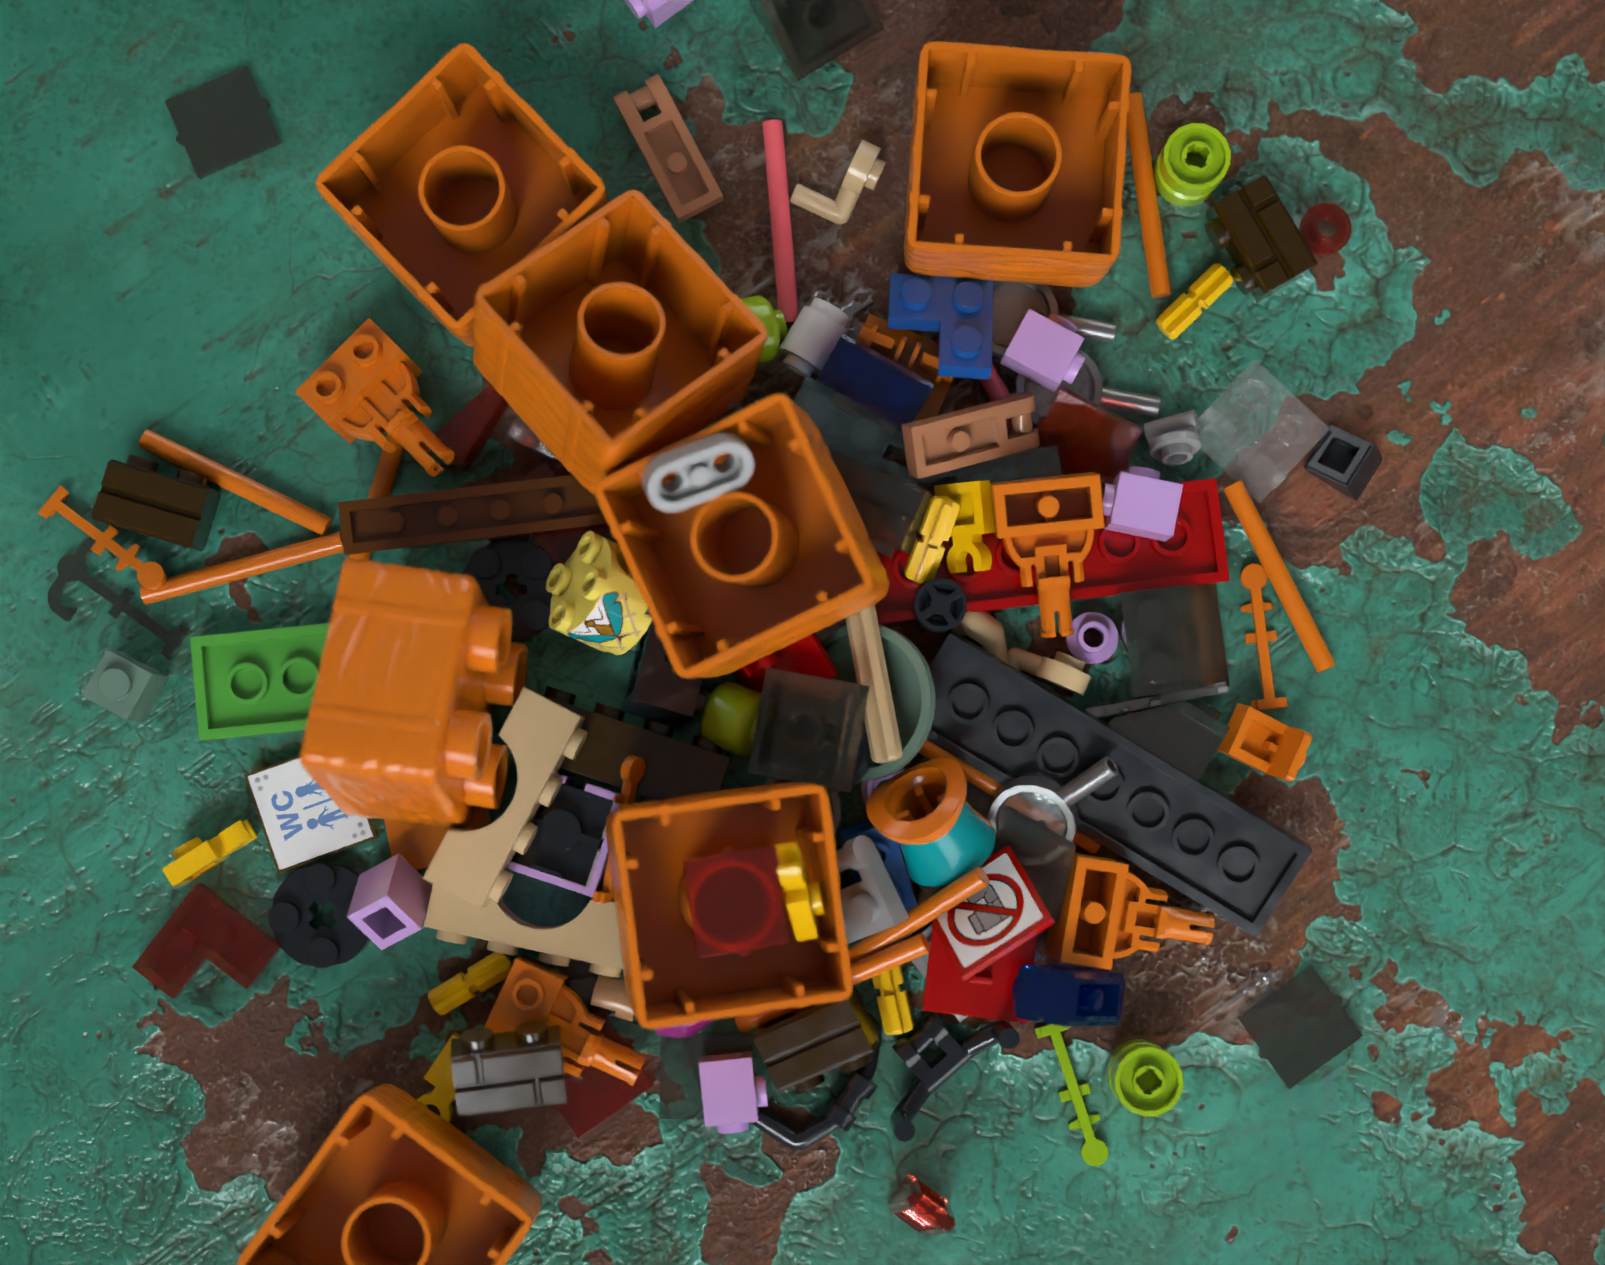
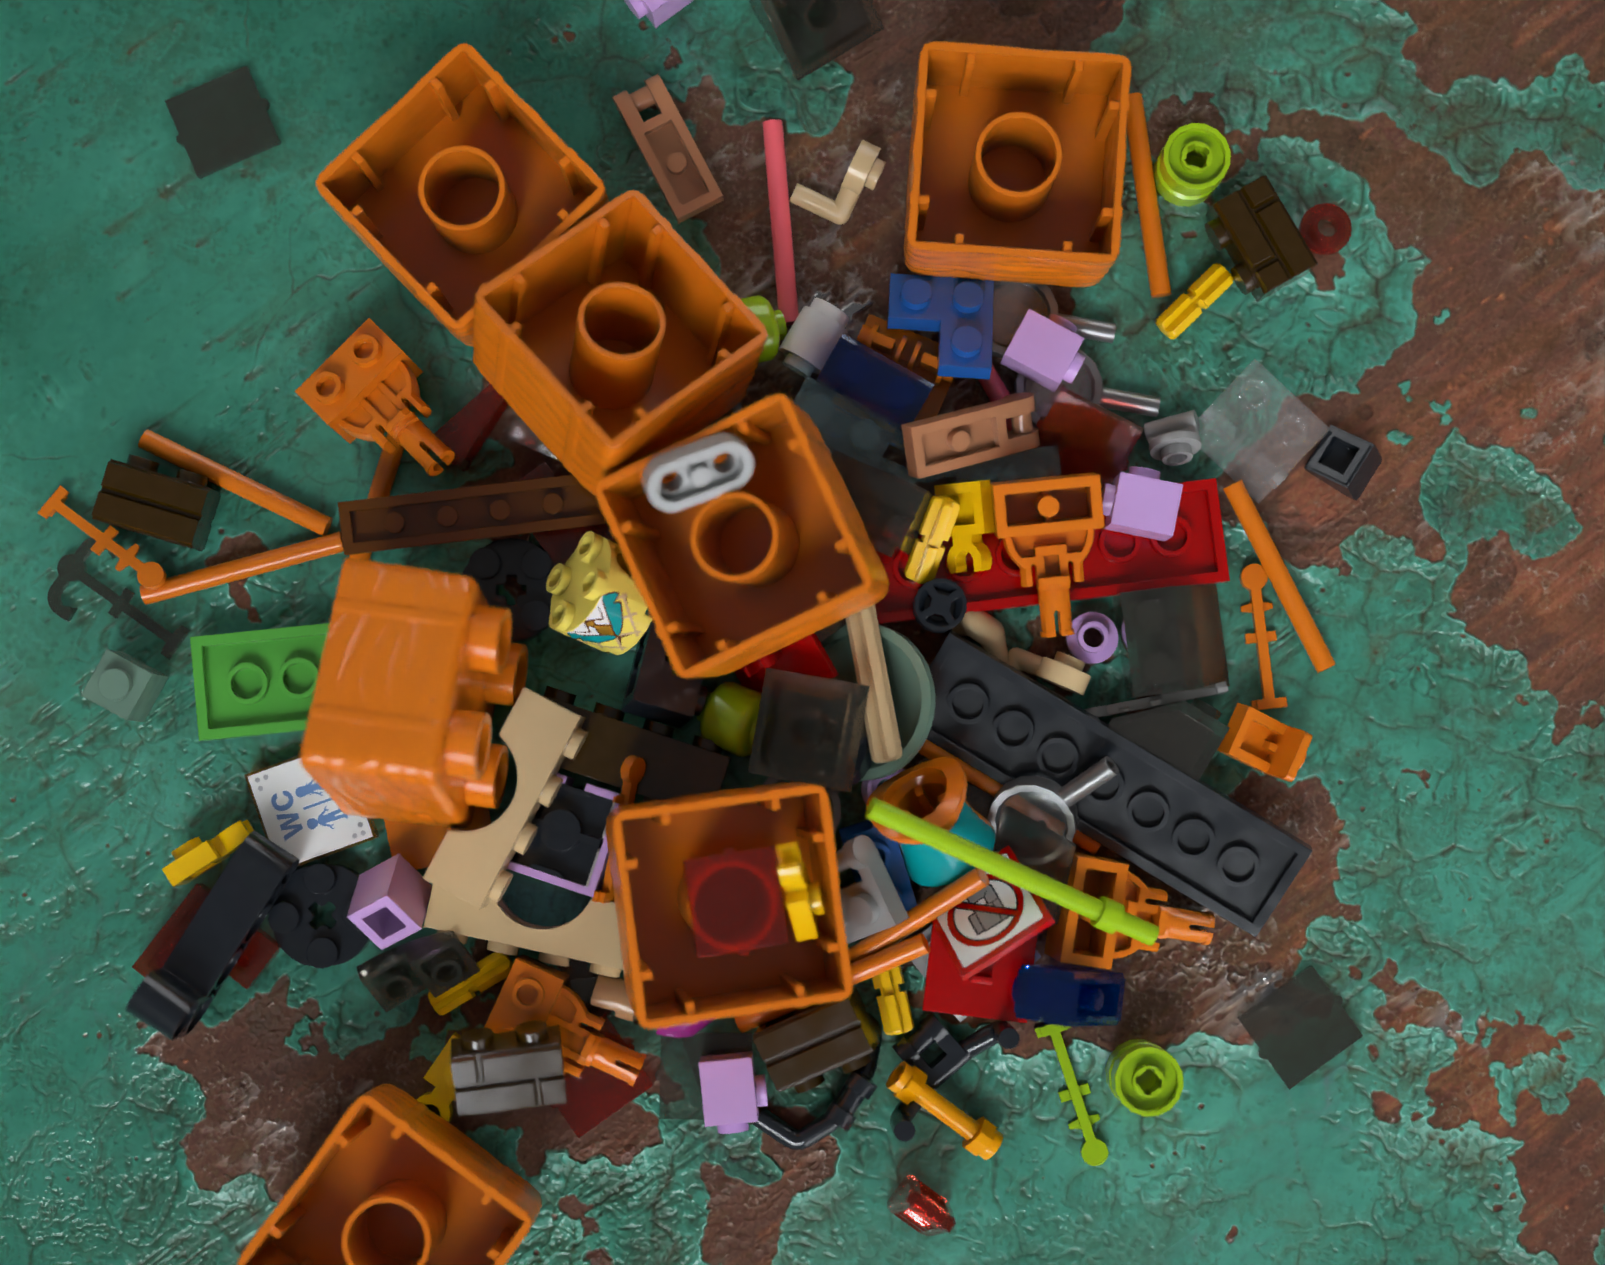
(185, 986): none -> black beam
(423, 963): none -> clear smoke slope
(910, 1085): none -> light orange bar
(1102, 912): none -> lime bar

